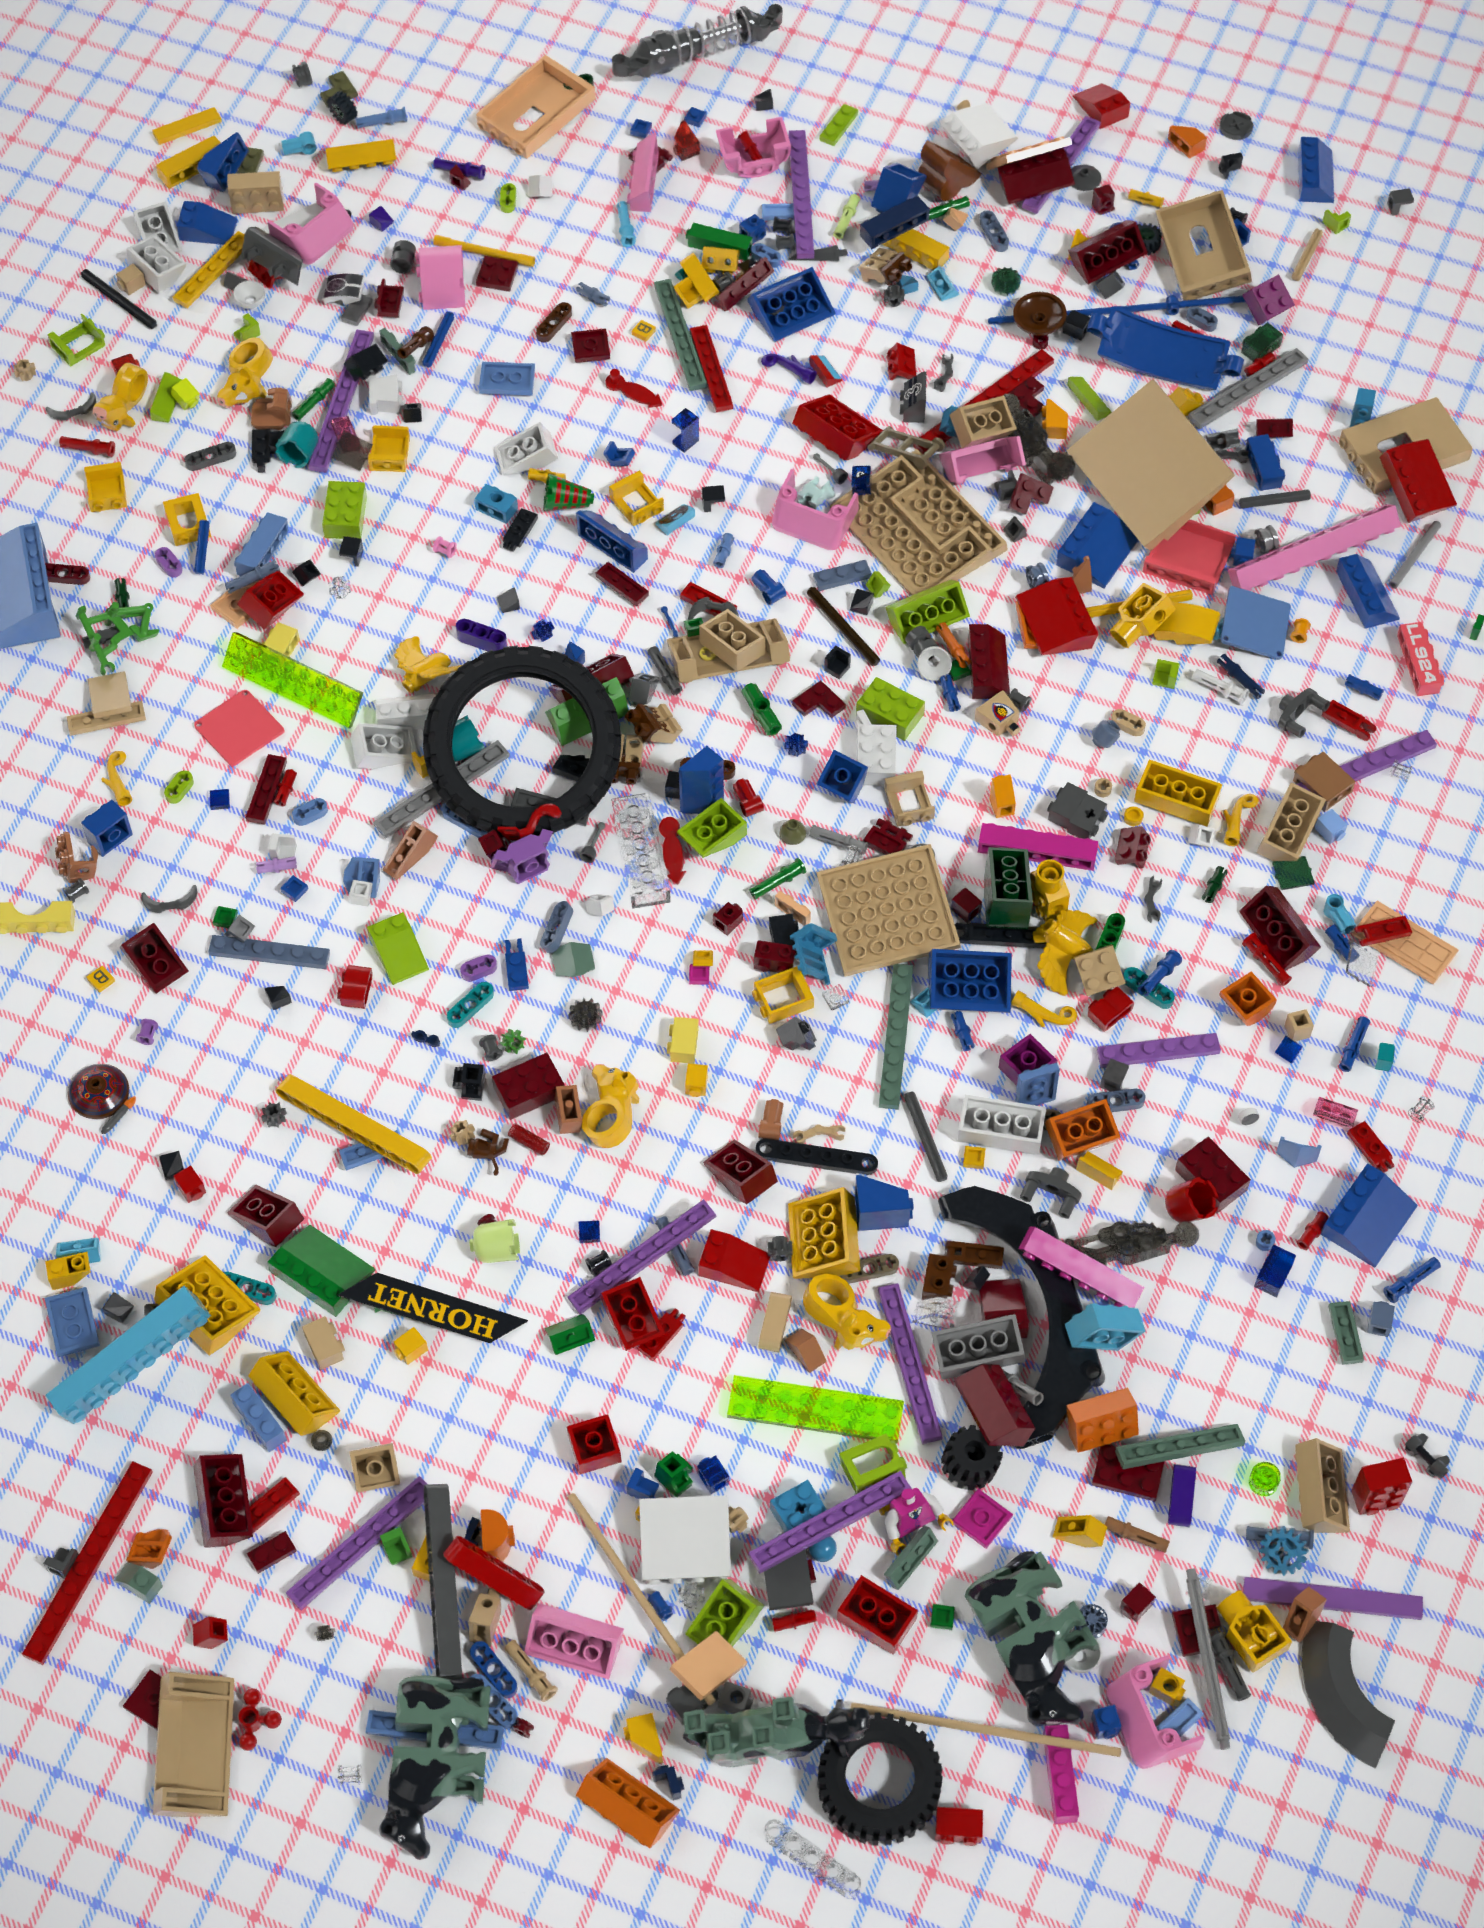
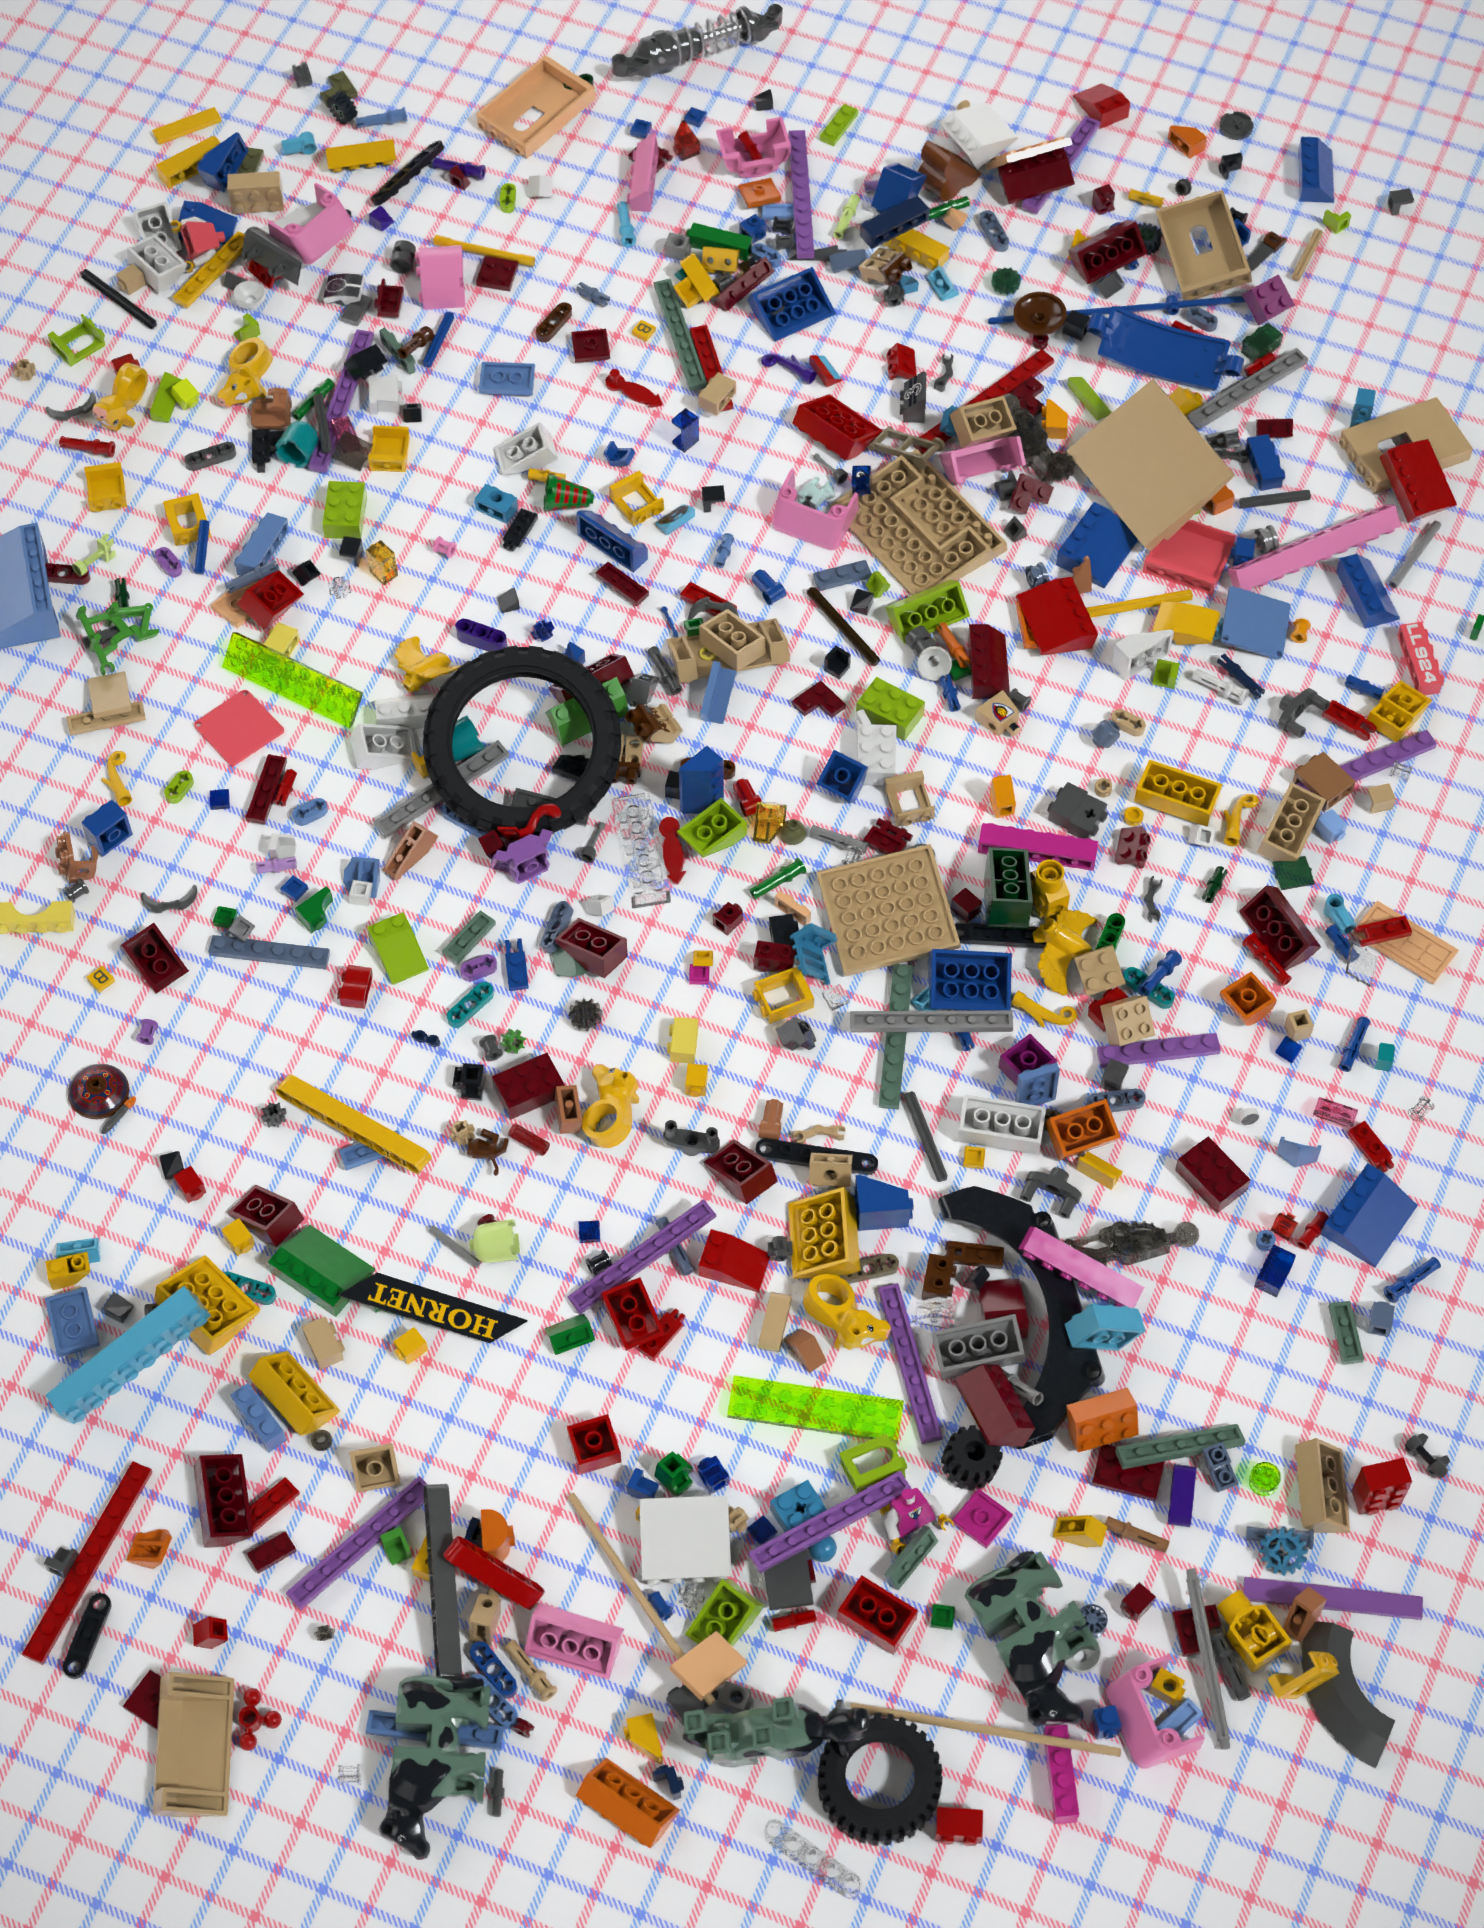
(87, 1635): none -> black plate
(104, 548): none -> yellowish green bar
(139, 1582): sand green slope -> none
(199, 238): none -> coral torso
(238, 1237): none -> yellow brick
(278, 996): black slope -> none
(312, 911): none -> green arch
(322, 423): none -> dark grey axle
(382, 562): none -> clear yellow brick
(404, 176): none -> black plate
(455, 1246): none -> light grey piece
(468, 937): none -> sand green plate
(497, 1793): none -> dark grey bar
(593, 947): none -> dark red slope
(677, 246): none -> light grey brick
(678, 1138): none -> dark grey connector
(717, 394): none -> tan brick
(717, 694): none -> medium blue panel
(759, 192): none -> orange plate
(762, 1530): none -> clear blue tile
(766, 716): green piece -> none
(768, 821): none -> clear yellow slope
(796, 744): clear blue gear -> none
(839, 1163): none -> tan brick
(847, 260): none -> sand blue slope
(931, 1021): none -> light grey plate
(1086, 177): dark grey dish -> none
(1127, 1020): none -> tan brick
(1140, 651): none -> white slope
(1141, 614): yellow brick -> none
(1183, 187): none -> dark grey plate
(1191, 1200): red cylinder -> none
(1219, 1467): none -> sand blue slope
(1265, 249): none -> piece
(1284, 1225): none -> clear red tile
(1293, 1688): none -> yellow panel
(1381, 797): none -> tan panel
(1398, 710): none -> yellow slope

